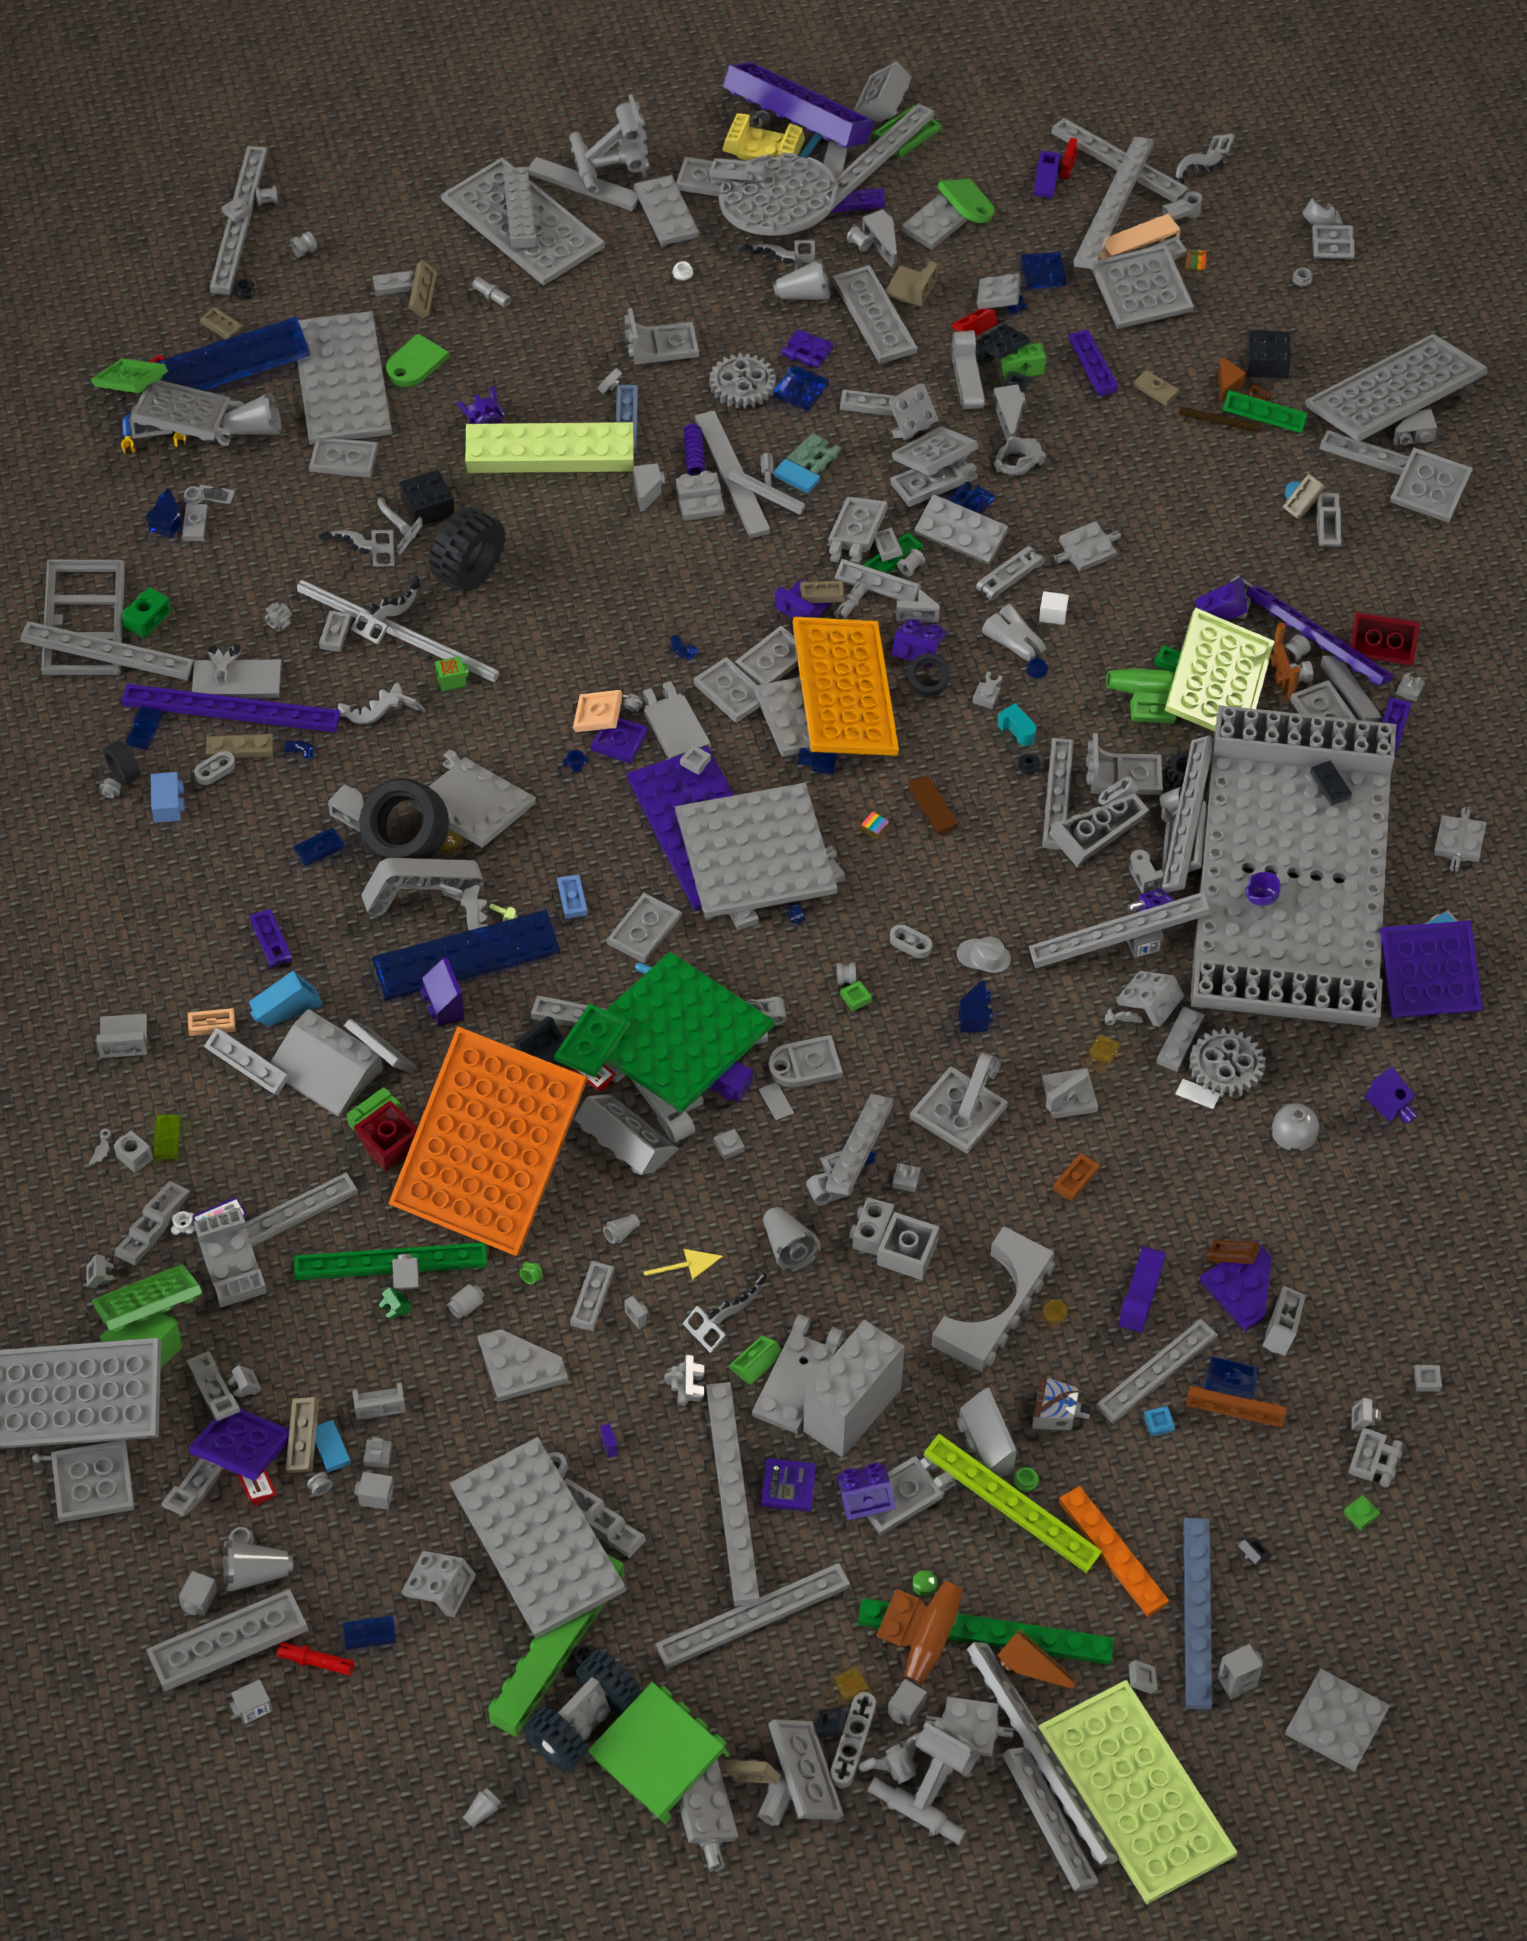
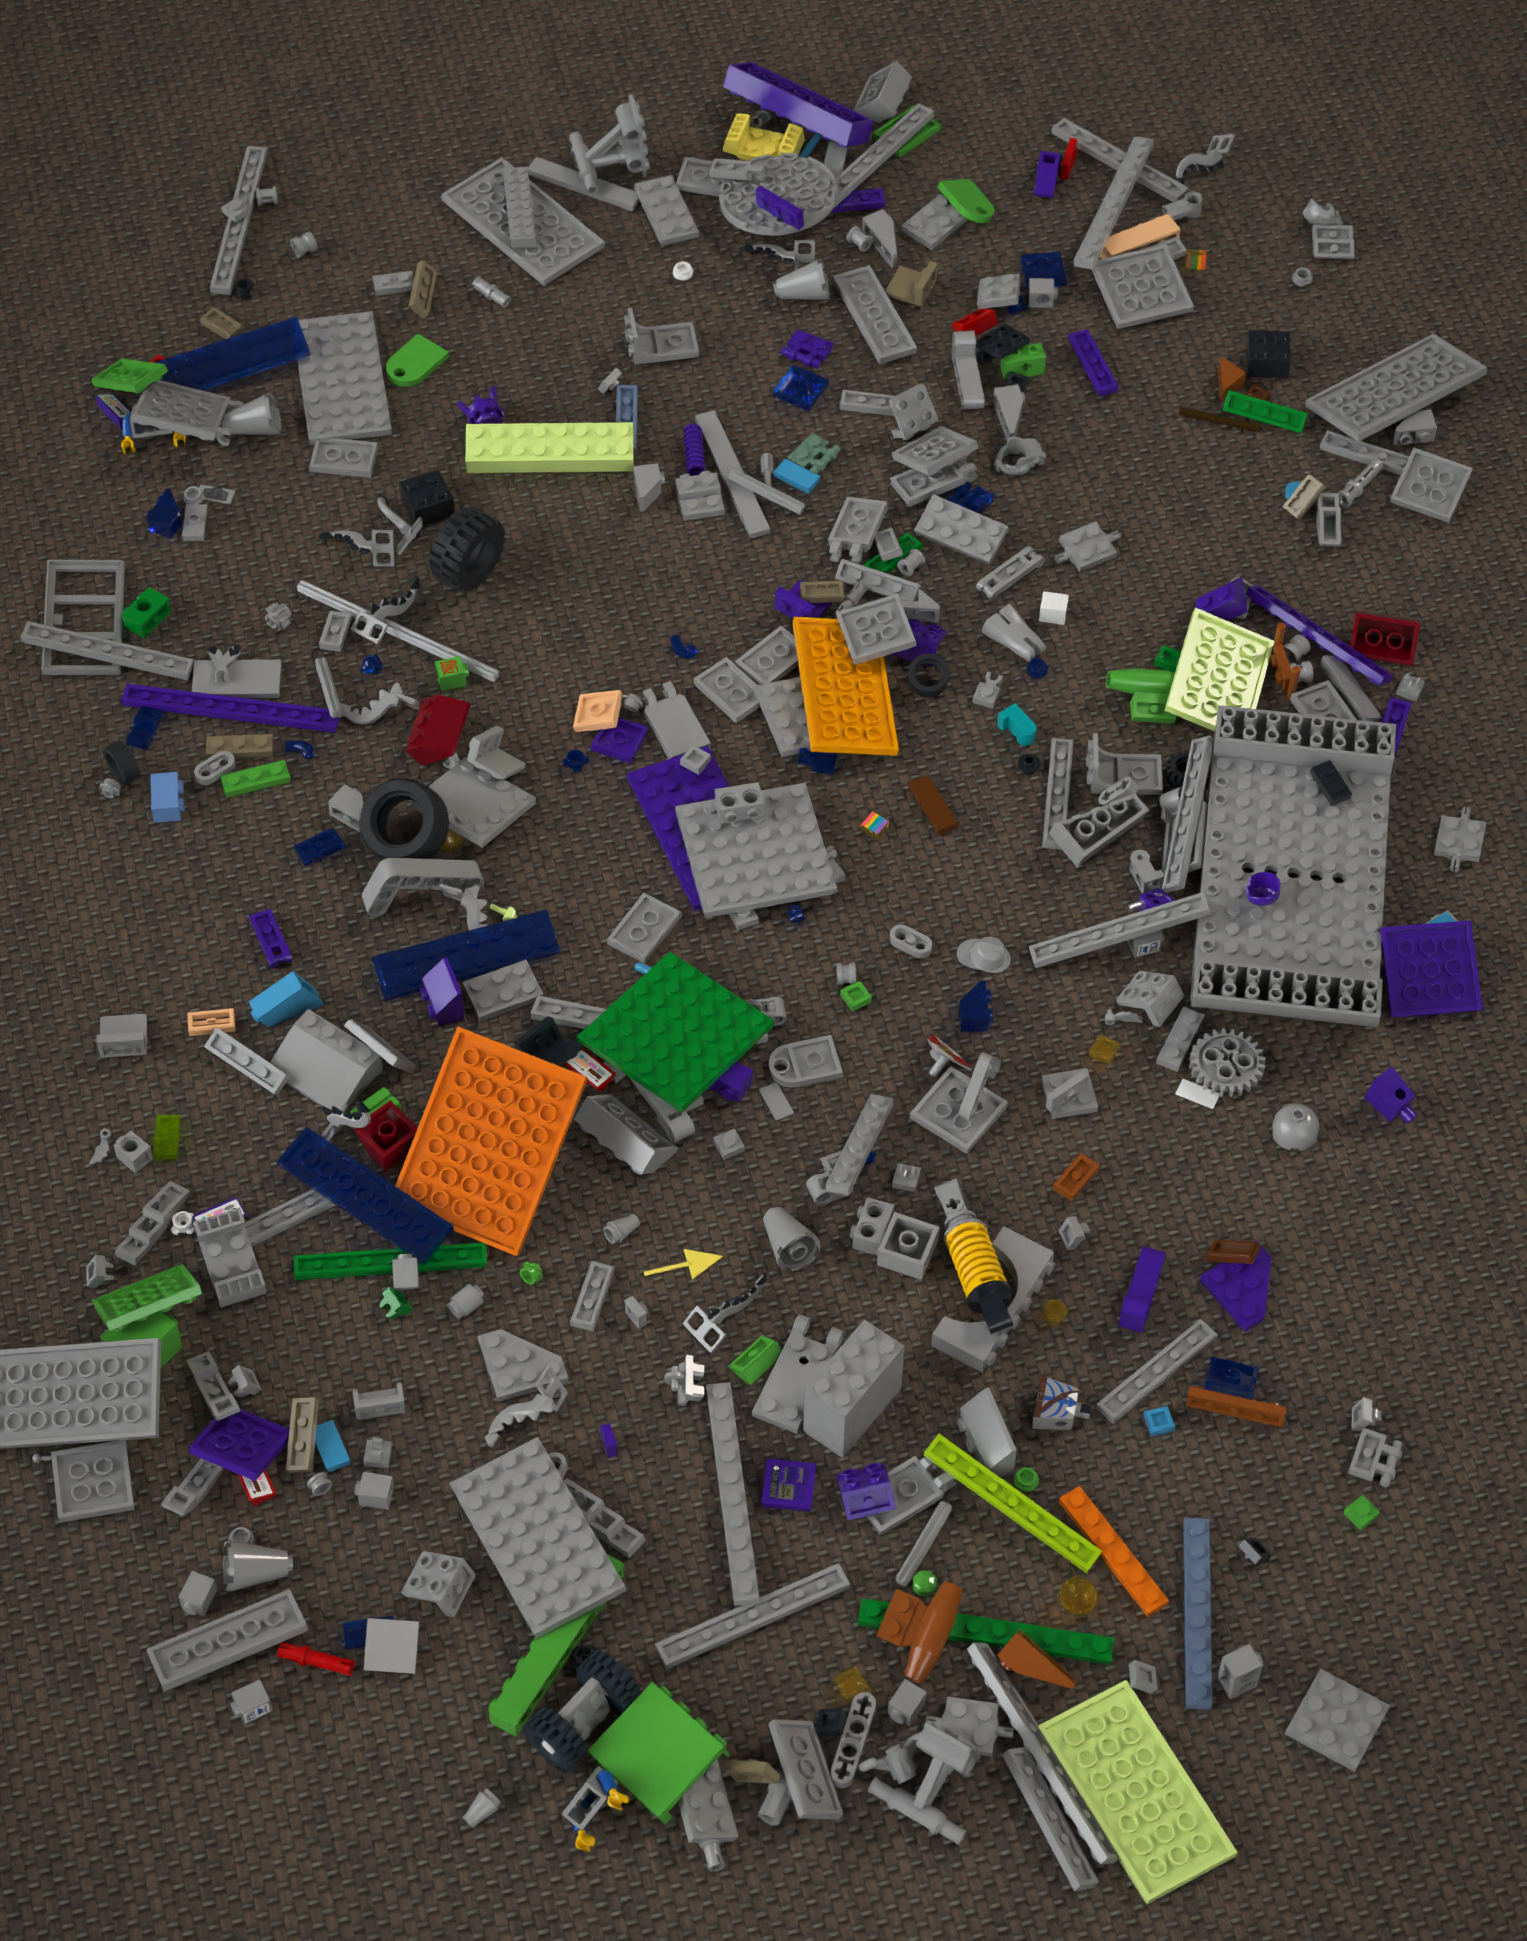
(112, 407): none -> slope
(255, 778): none -> bright green plate
(328, 687): none -> light grey axle
(342, 1116): none -> light grey piece
(365, 1195): none -> clear blue plate
(371, 665): none -> clear blue plate
(391, 1645): none -> light grey tile
(437, 729): none -> dark red slope
(486, 755): none -> light grey bracket
(502, 990): none -> light grey plate
(520, 1411): none -> light grey piece
(572, 896): medium blue plate -> none
(588, 1801): none -> torso
(592, 1040): green tile -> none
(739, 803): none -> light grey brick
(742, 380): light grey gear -> none
(779, 207): none -> dark purple plate
(876, 629): none -> light grey plate
(923, 1543): none -> light grey axle
(941, 1054): none -> shield
(974, 1259): none -> piece
(1042, 293): none -> light grey brick
(1073, 1232): none -> light grey tile
(1078, 1596): none -> clear yellow hair
(1156, 387): dark tan plate -> none
(1284, 1321): light grey slope -> none
(1355, 487): none -> light grey pin
(1427, 1378): light grey plate -> none

